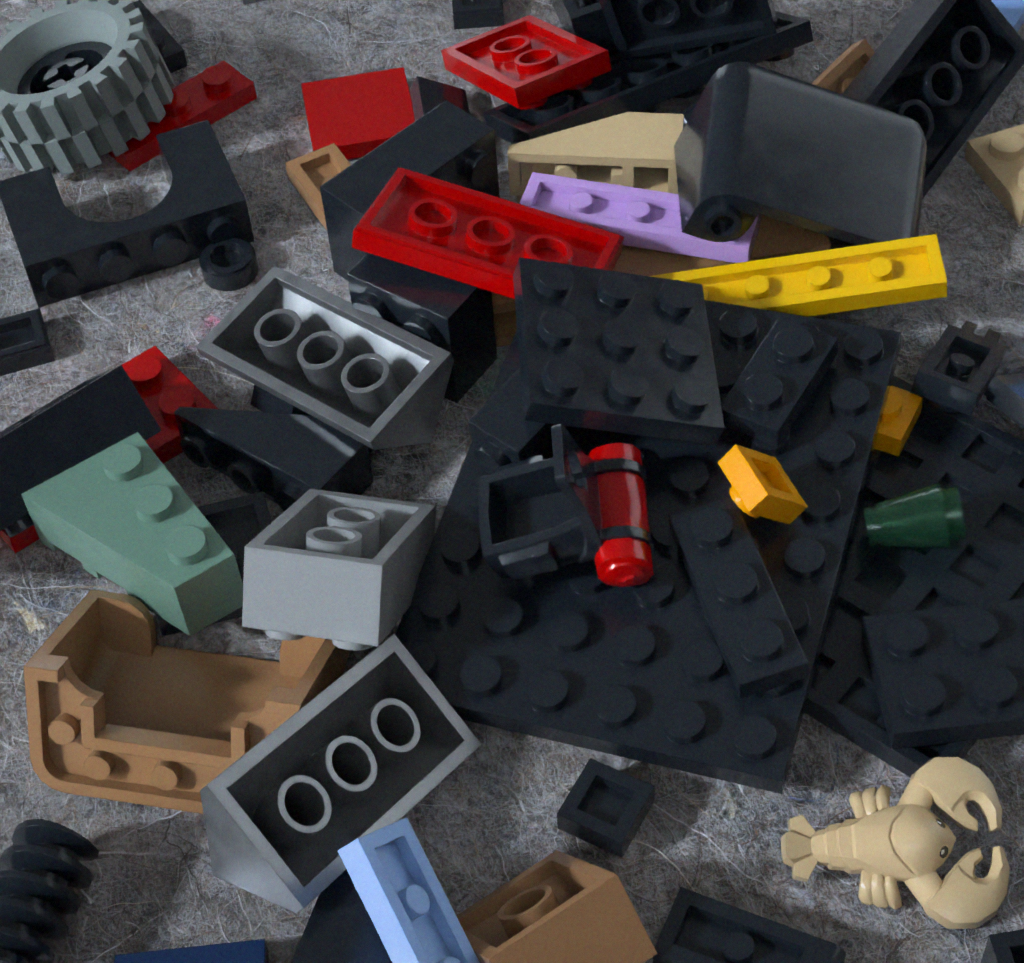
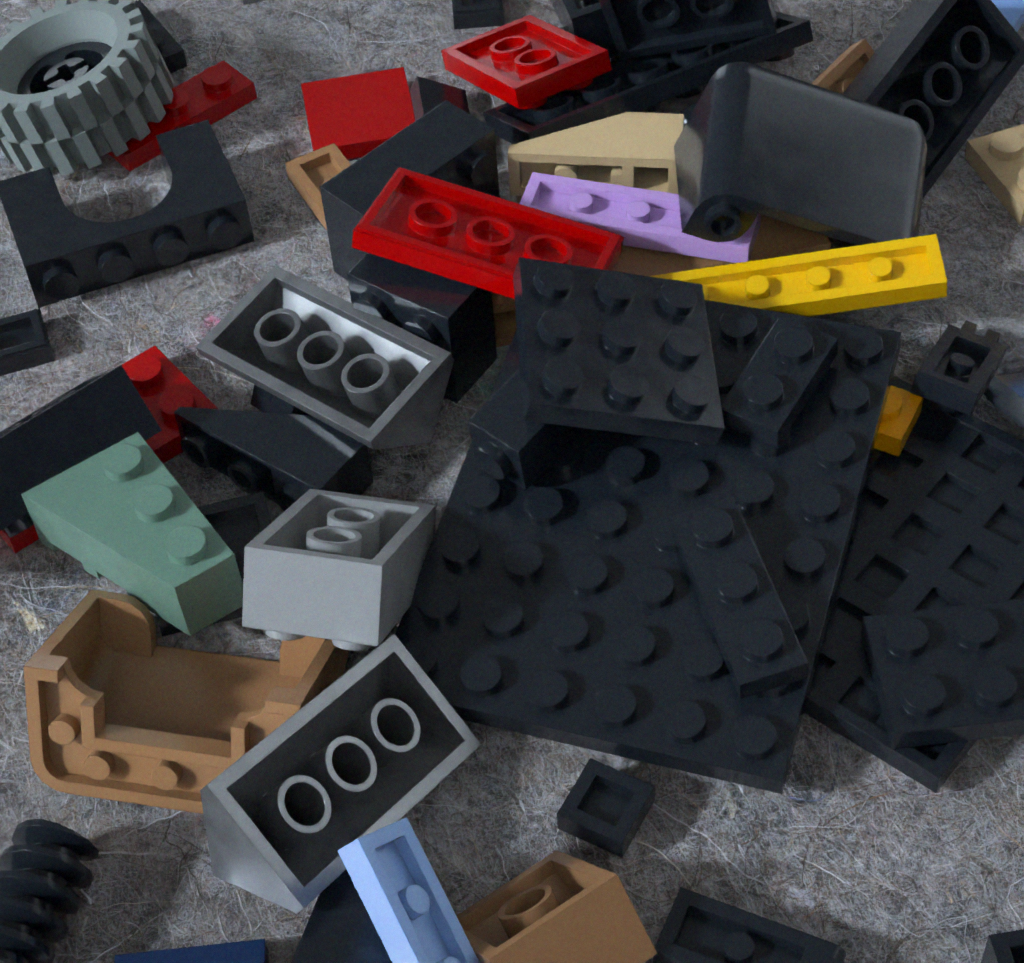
(229, 264): black tile -> none
(569, 512): black piece -> none
(761, 485): light orange plate -> none
(911, 844): tan animal -> none
(917, 519): clear green cone -> none

